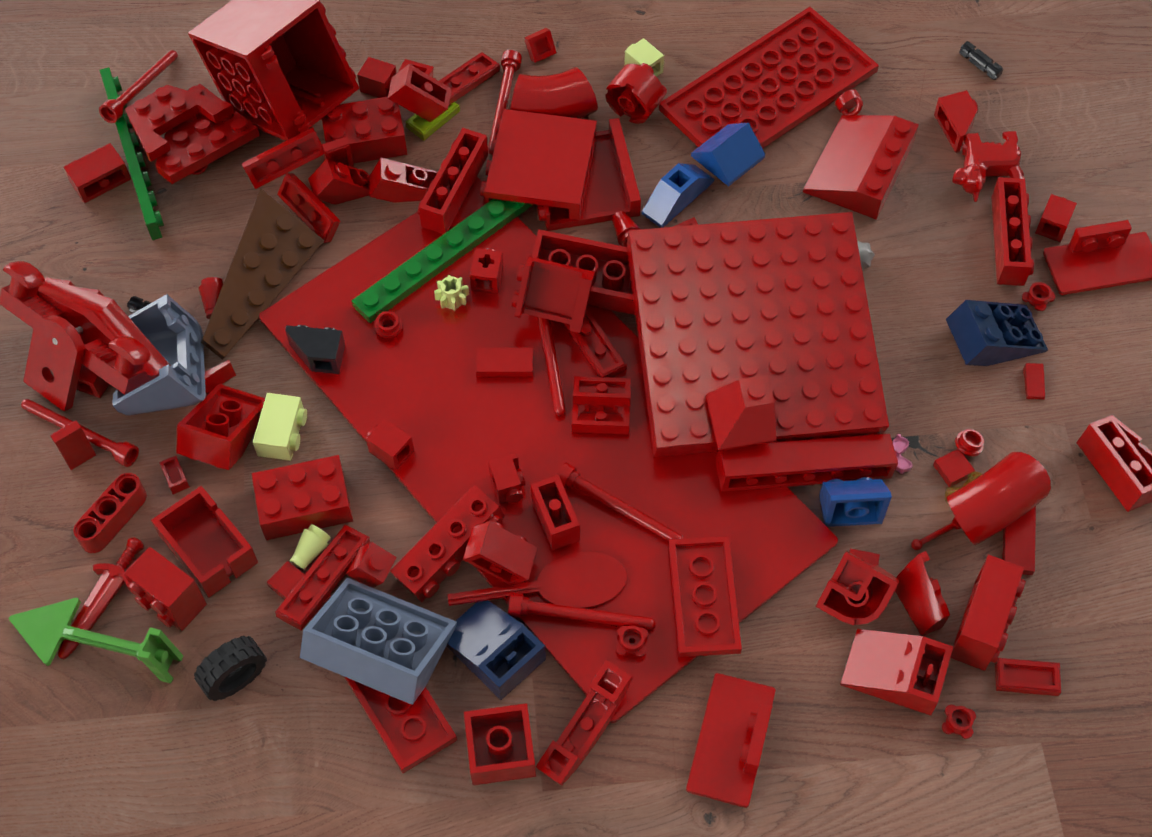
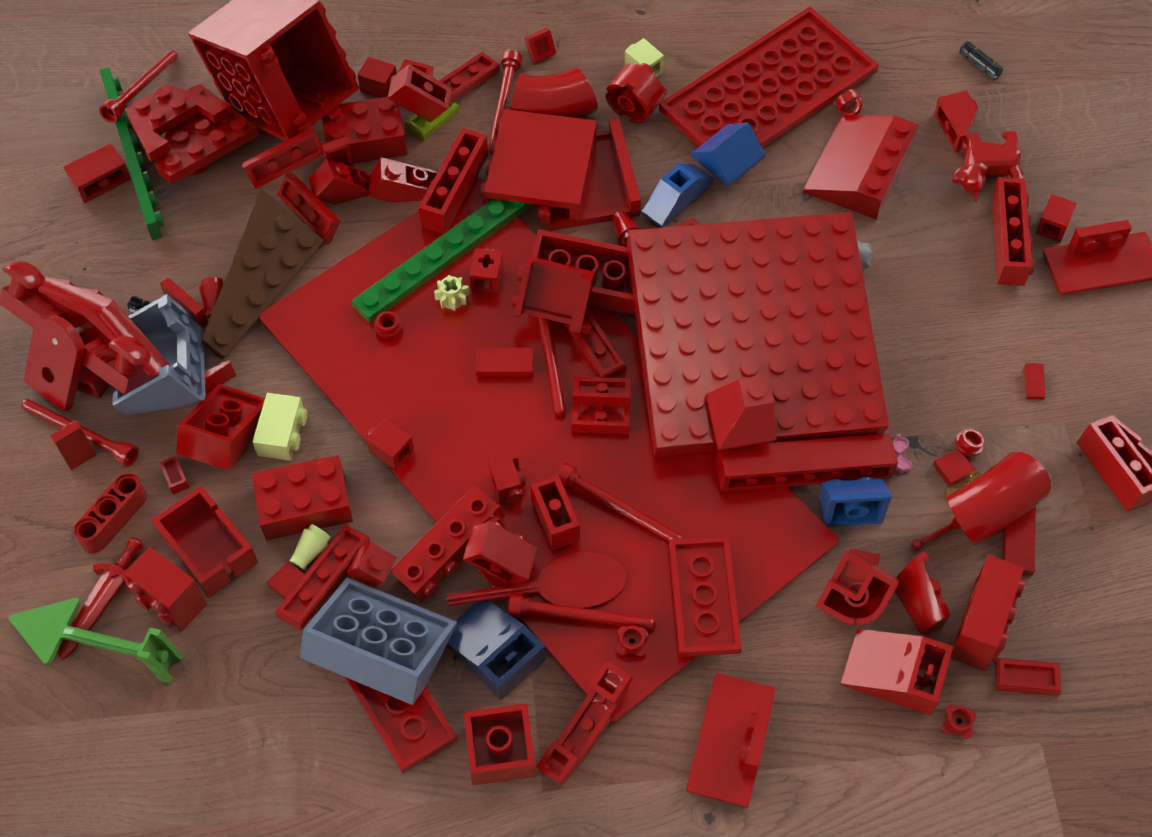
(185, 301): none -> red tile
(230, 668): black tyre -> none
(318, 348): black slope -> none
(994, 332): dark blue slope -> none
(1042, 290): red plate -> none

